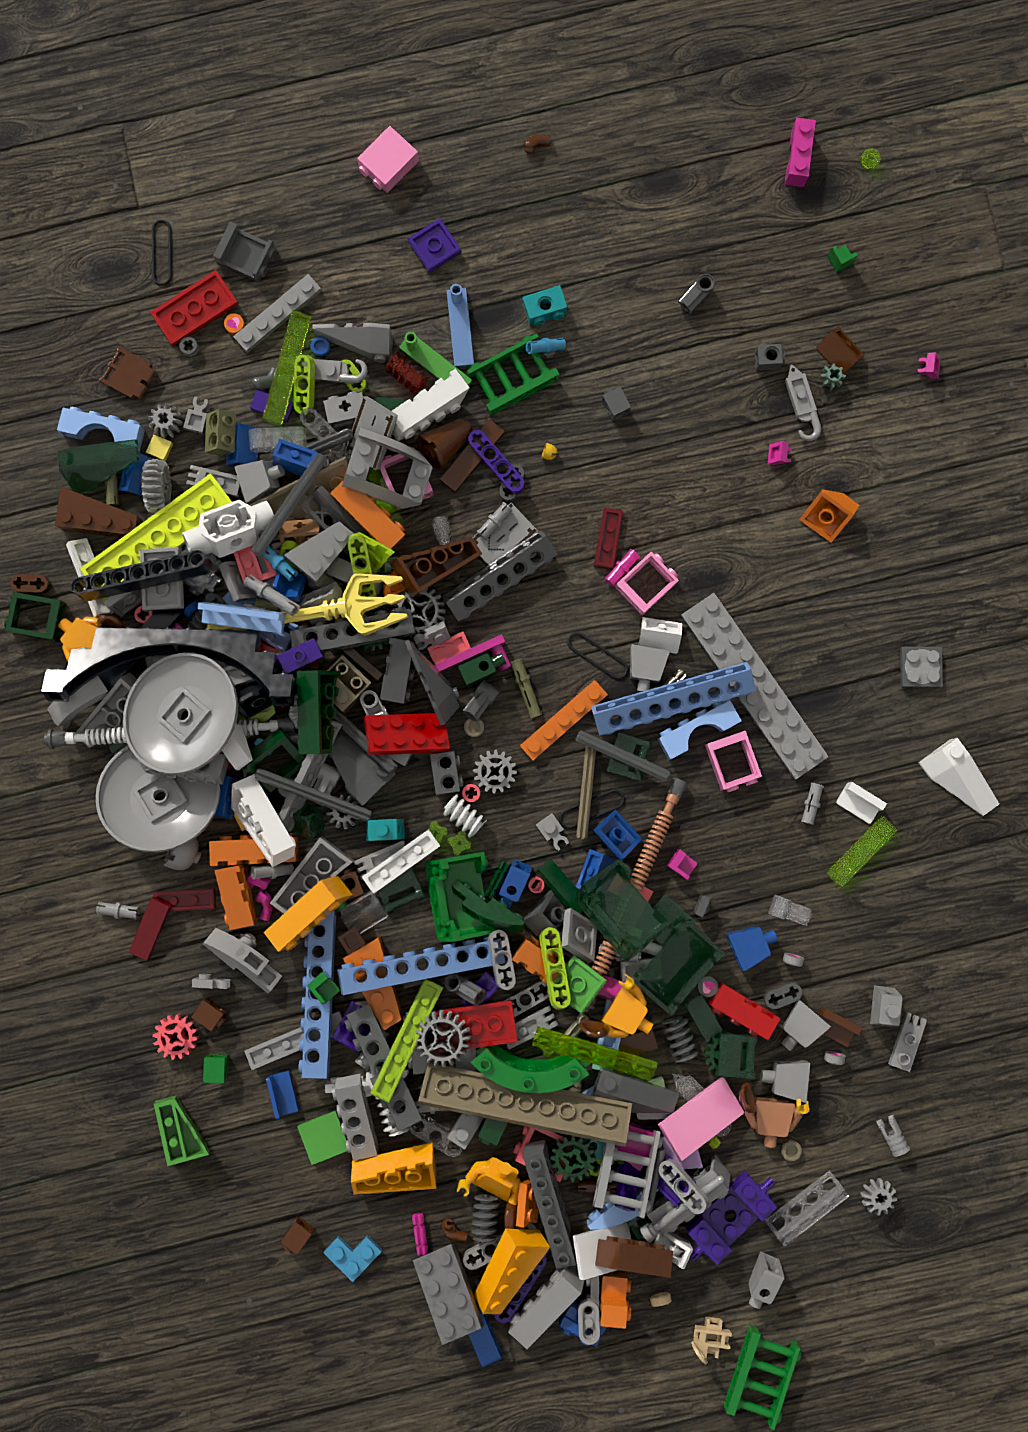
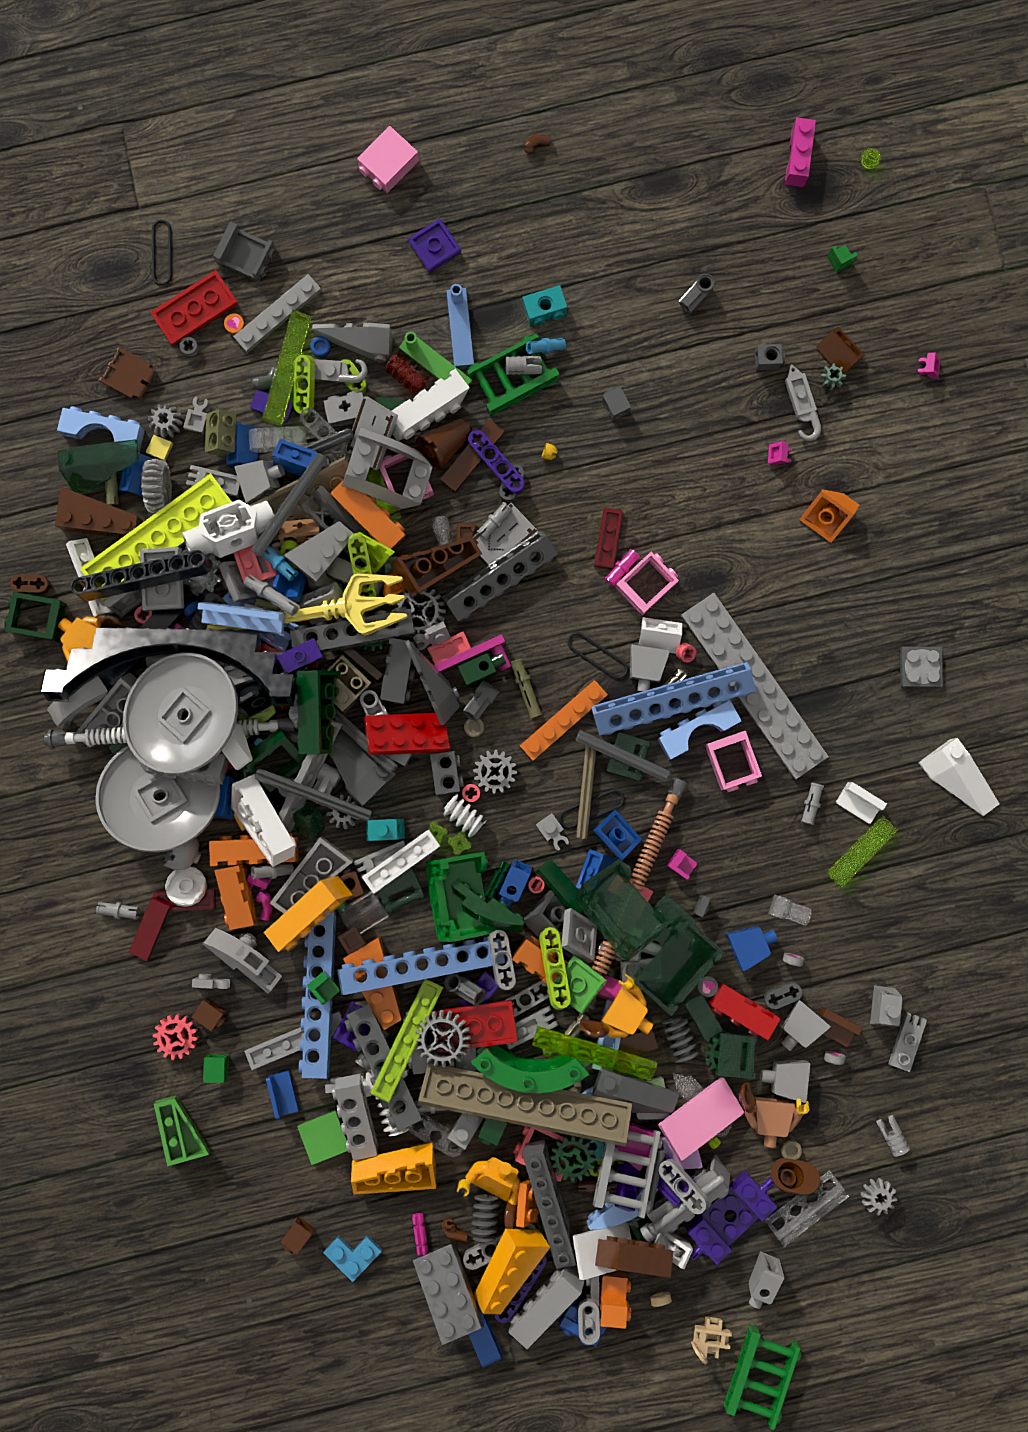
(186, 886): none -> white tile
(465, 530): none -> reddish brown tile
(523, 365): none -> light grey hinge
(691, 652): none -> coral bush
(795, 1176): none -> reddish brown piece

